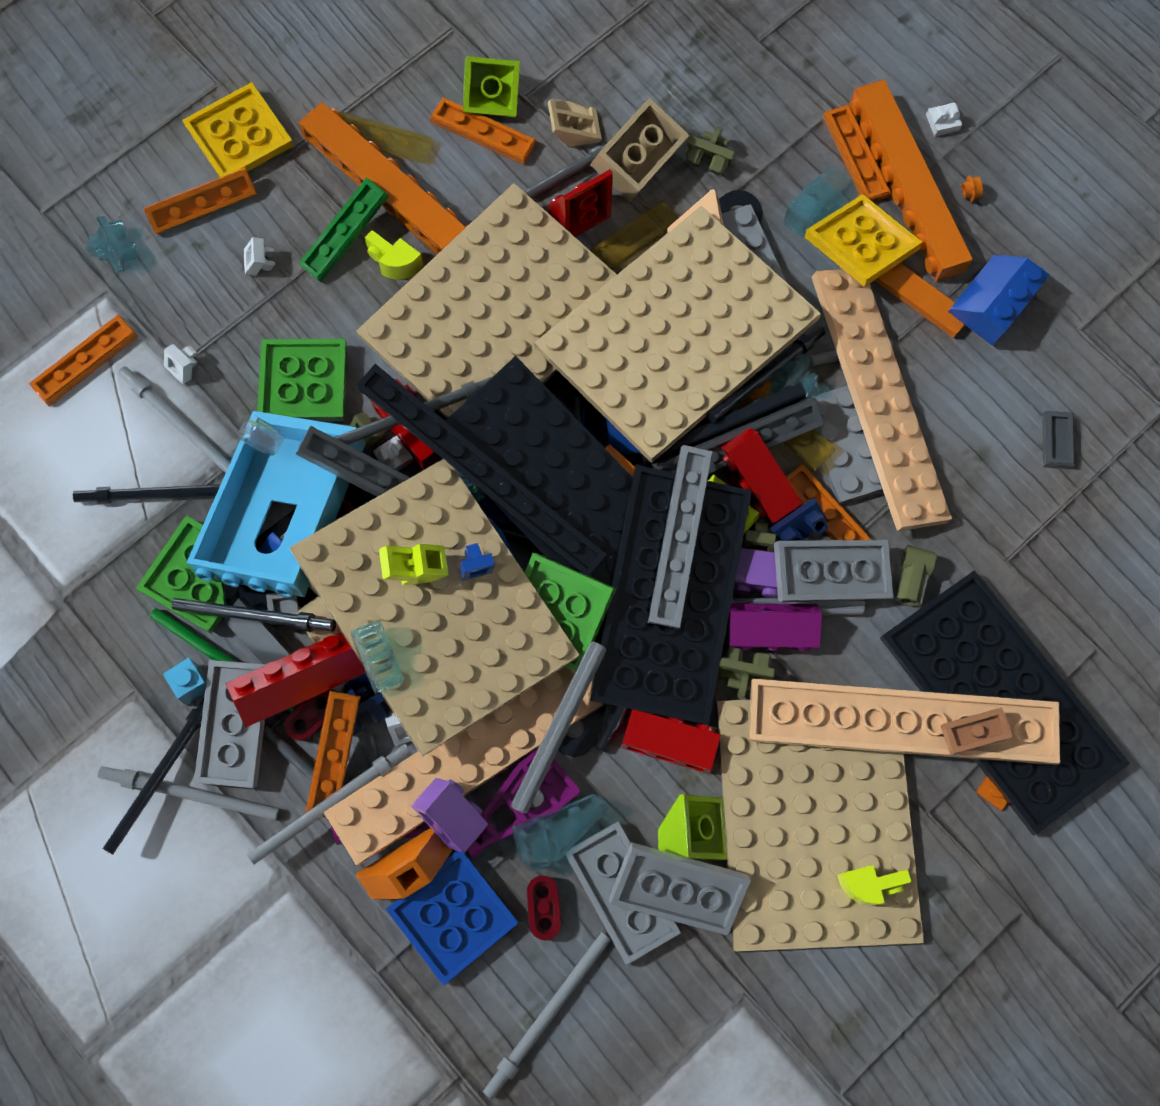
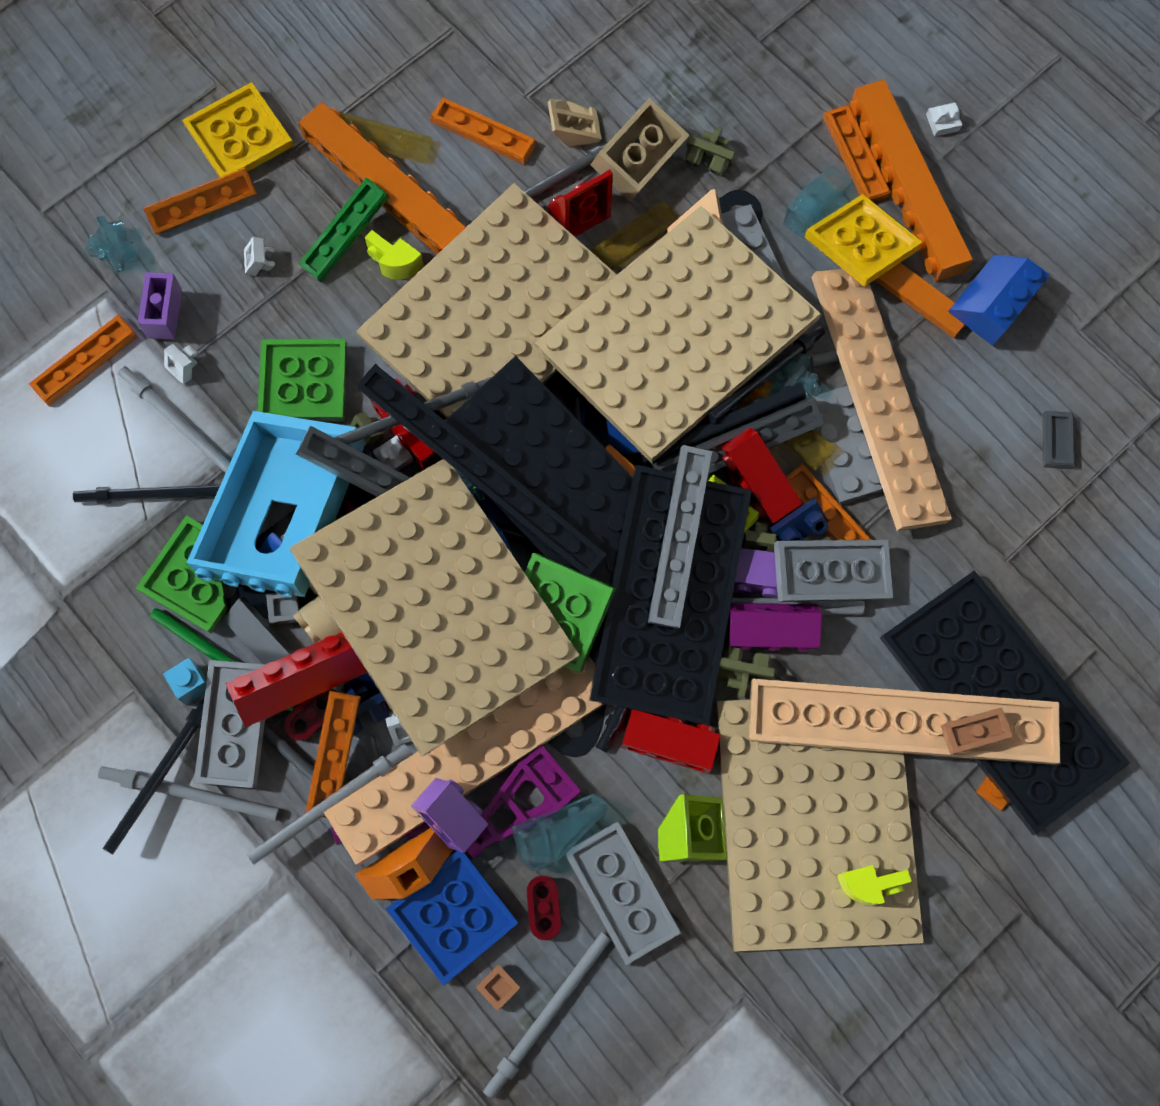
(160, 305): none -> medium lavender brick
(261, 435): clear brick -> none
(302, 621): black bar -> none
(368, 630): clear light blue slope -> none
(413, 564): neon yellow brick -> none
(476, 563): blue tile -> none
(490, 86): lime slope -> none
(498, 987): none -> nougat plate
(558, 727): light grey axle -> none
(679, 889): light grey plate -> none
(916, 568): olive piece -> none
(972, 188): orange plate -> none

